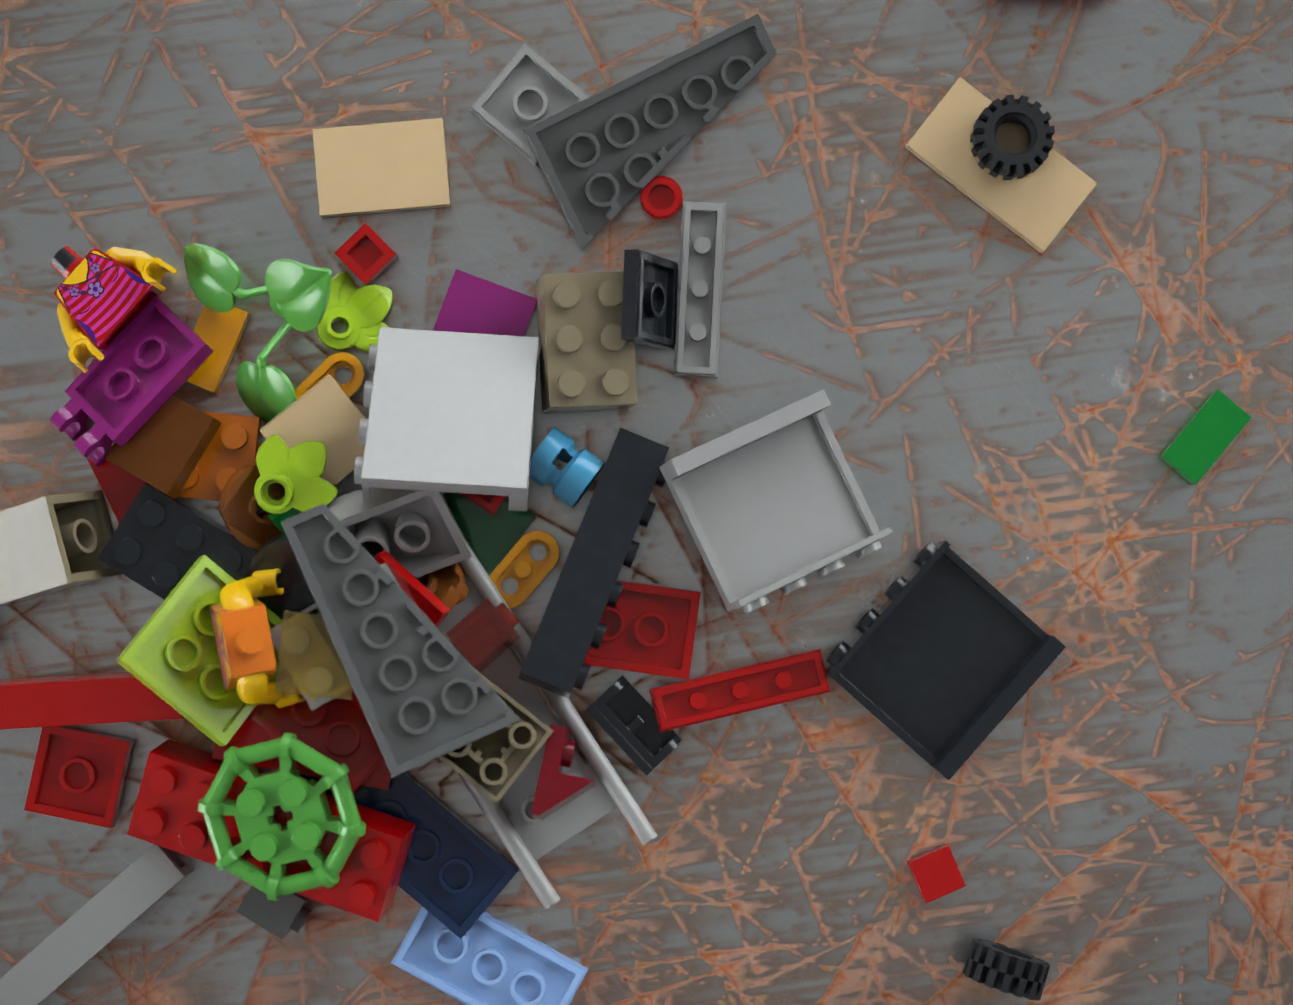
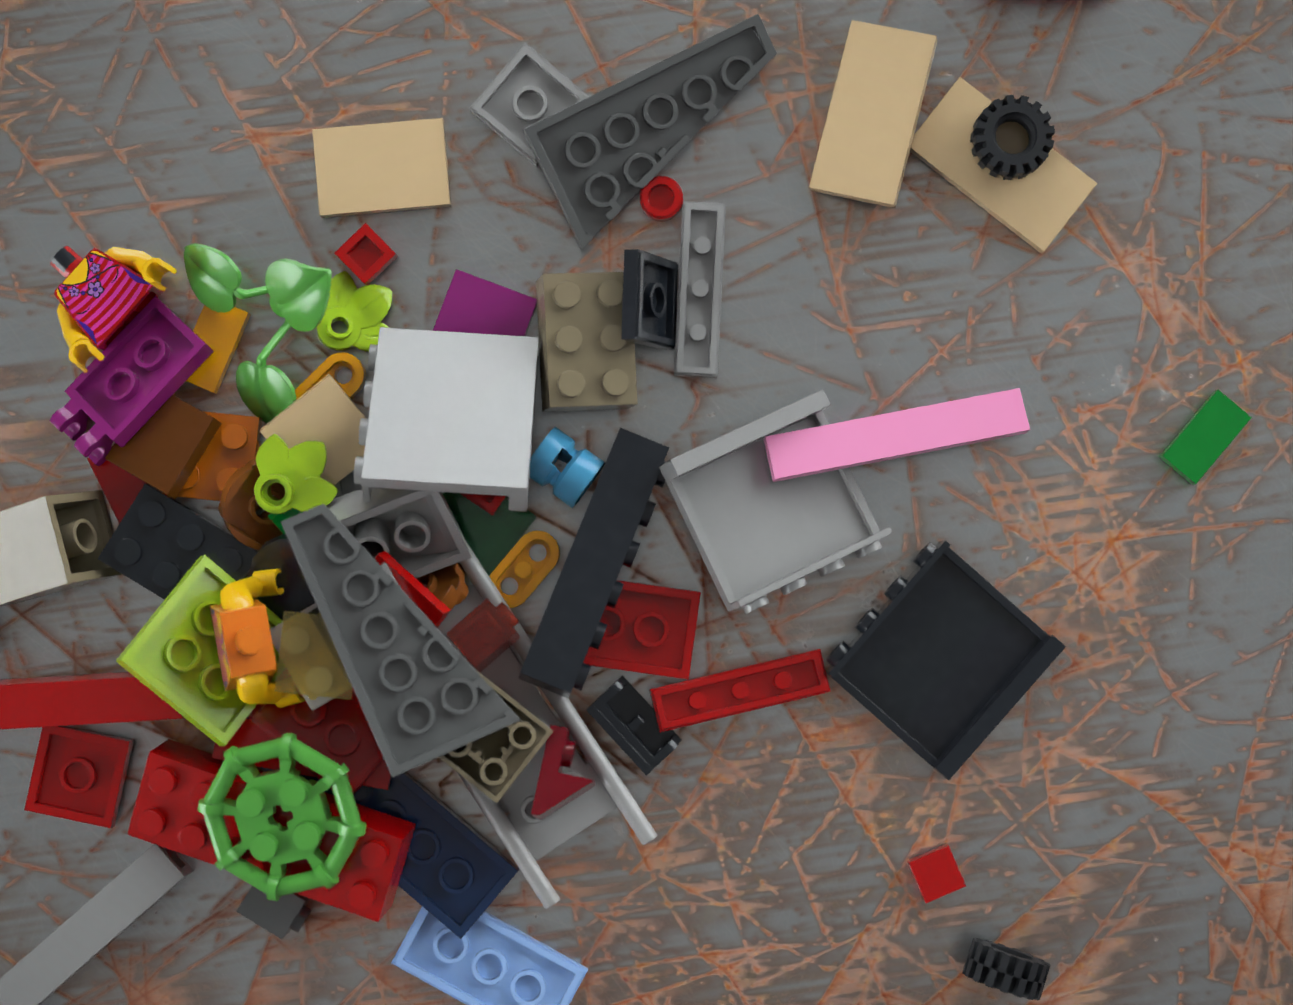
(873, 113): none -> tan tile
(896, 434): none -> bright pink tile

